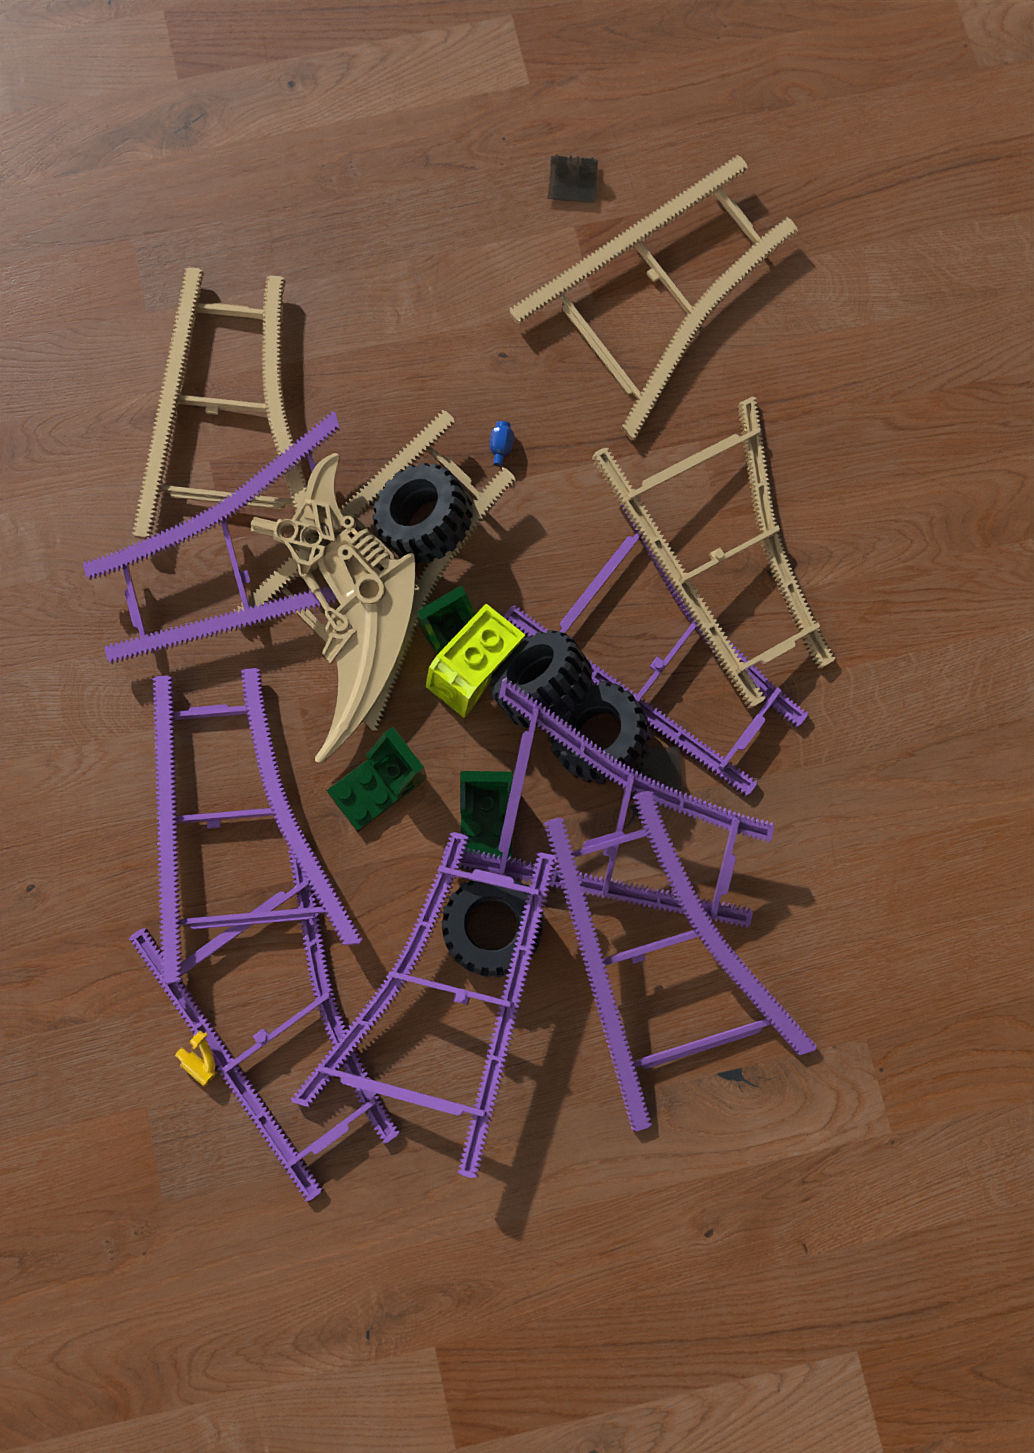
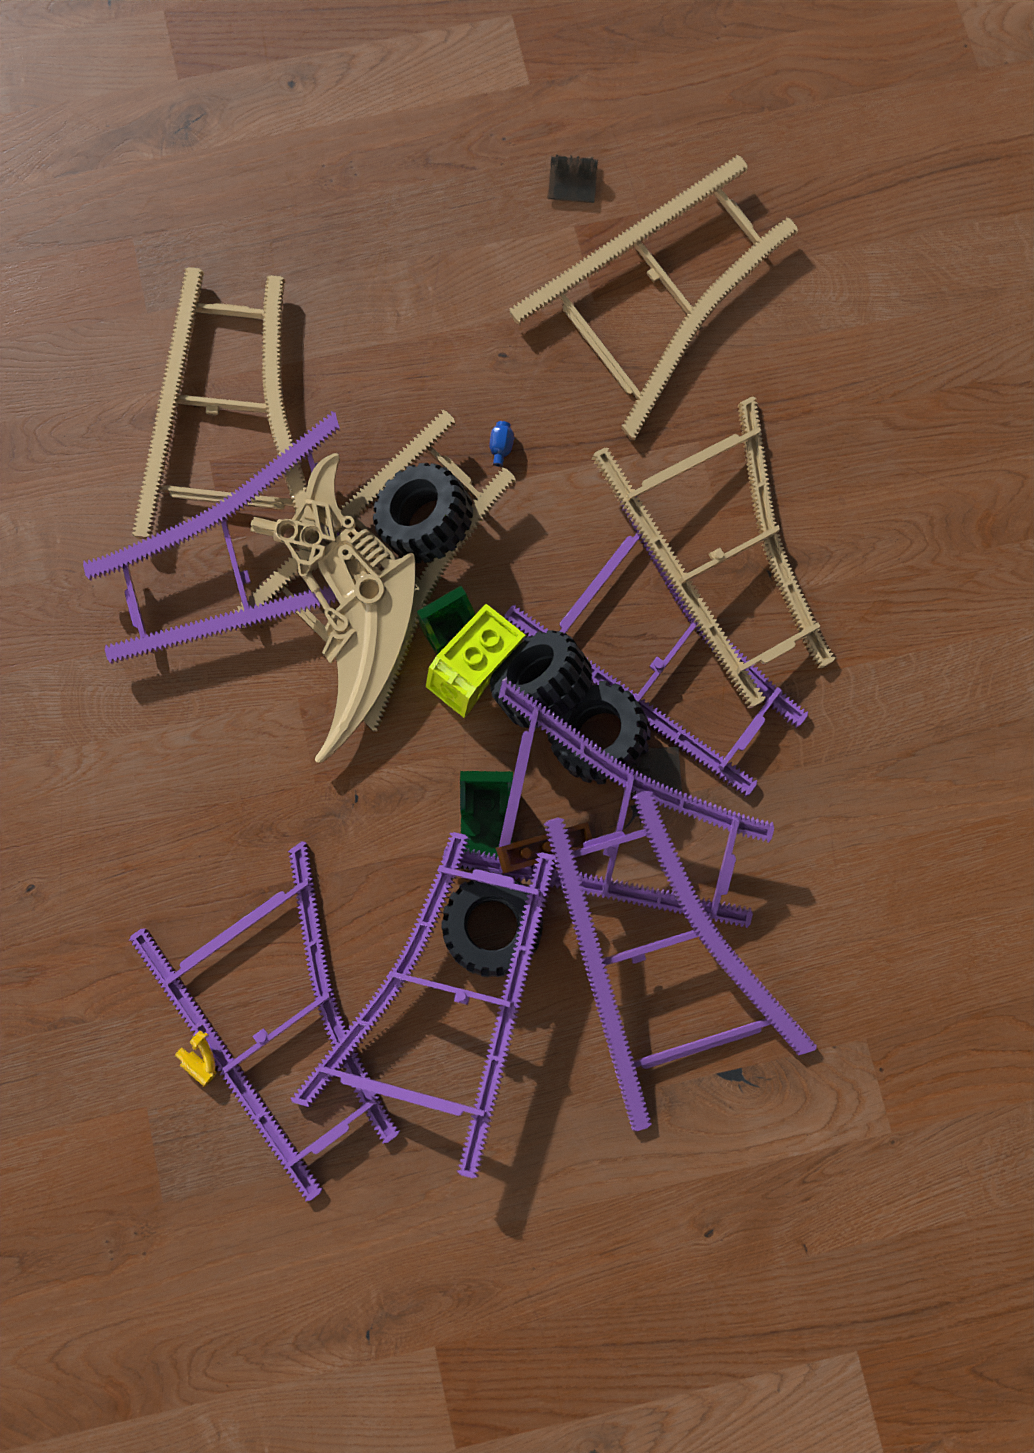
(274, 790): medium lavender piece -> none
(379, 781): dark green bracket -> none
(524, 852): none -> reddish brown plate

